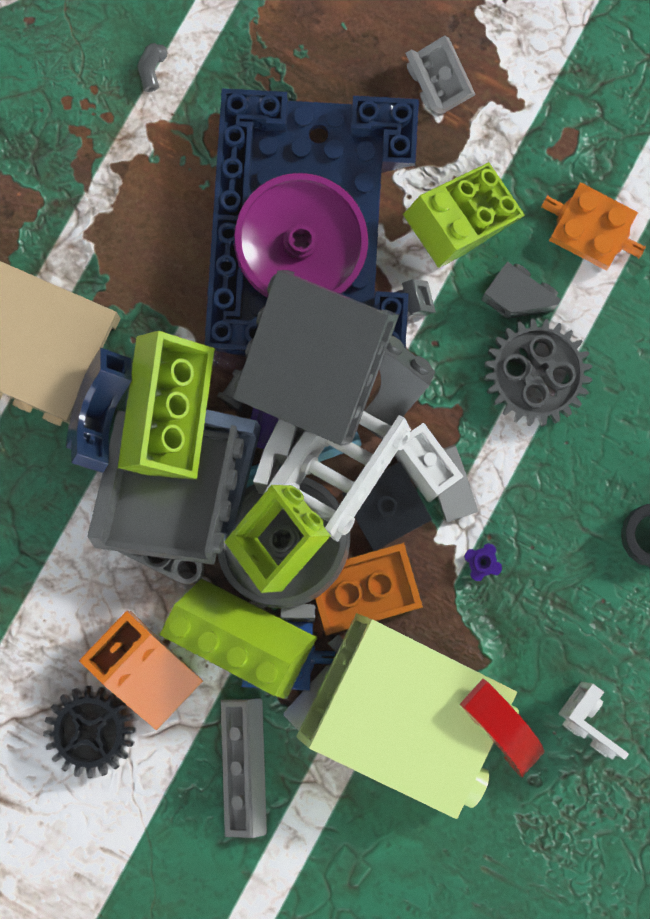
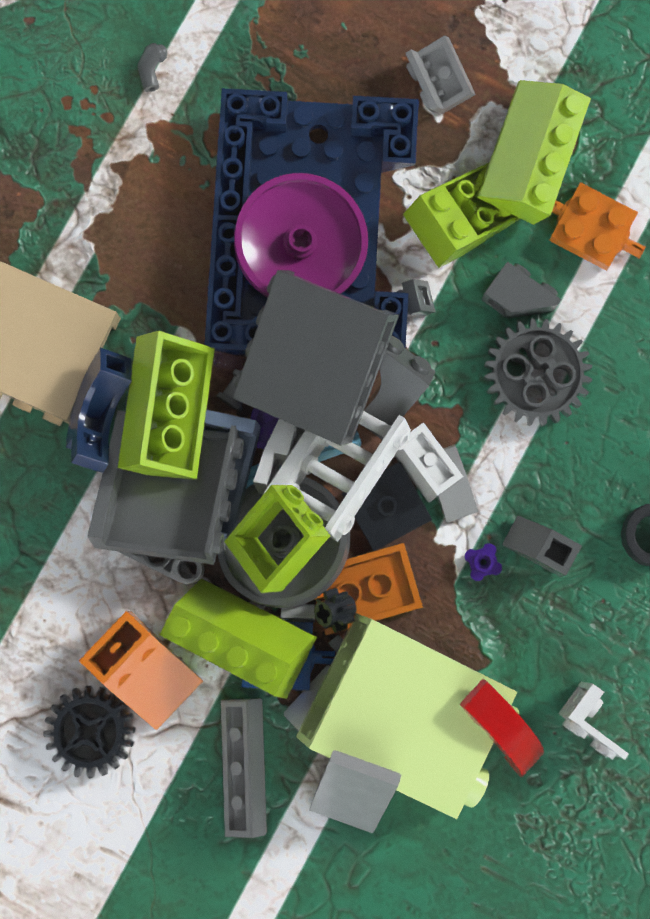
(335, 610): none -> black gear
(354, 791): none -> light grey tile
(534, 149): none -> lime slope
(542, 546): none -> dark grey slope

